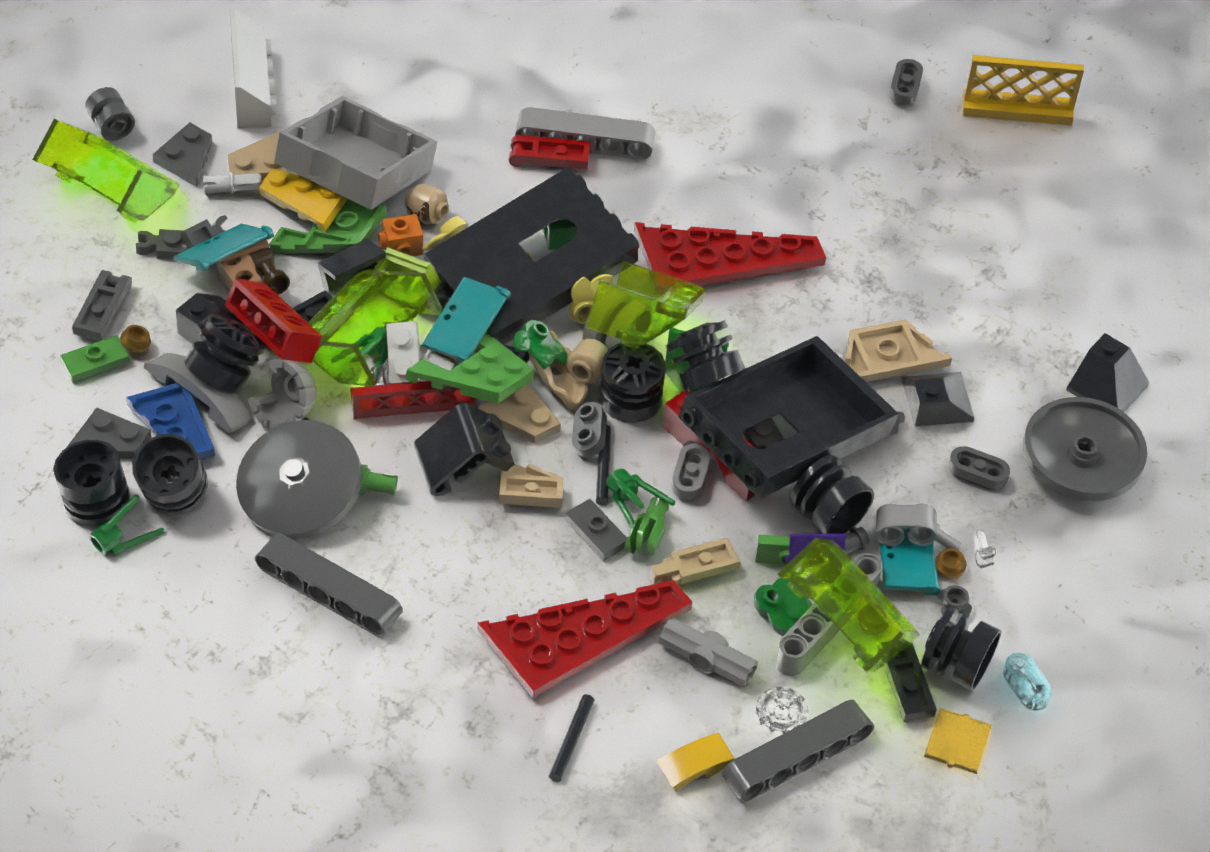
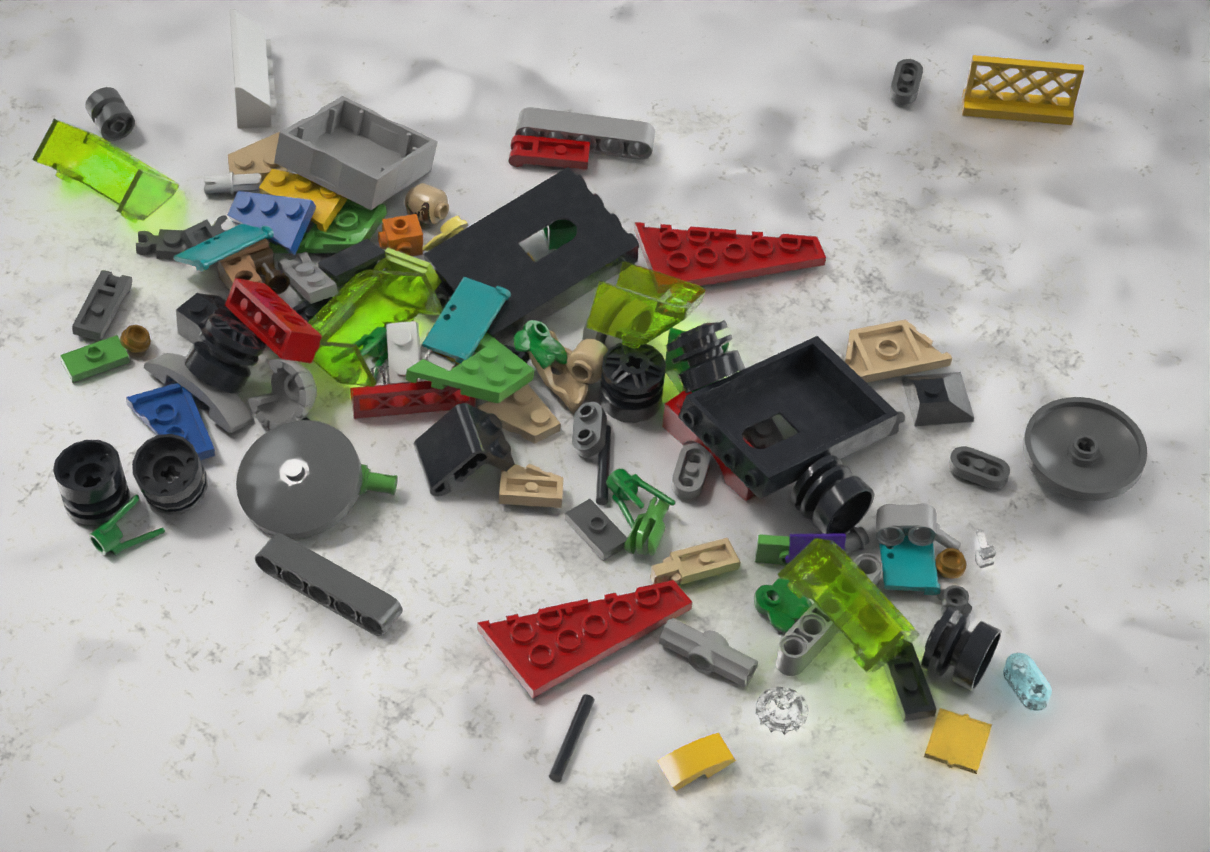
(119, 432): dark grey wing -> none
(185, 153): dark grey wing -> none
(284, 215): none -> wing
(308, 278): none -> light grey plate
(583, 296): light yellow plate -> none
(797, 750): dark grey beam -> none
(1109, 374): black slope -> none

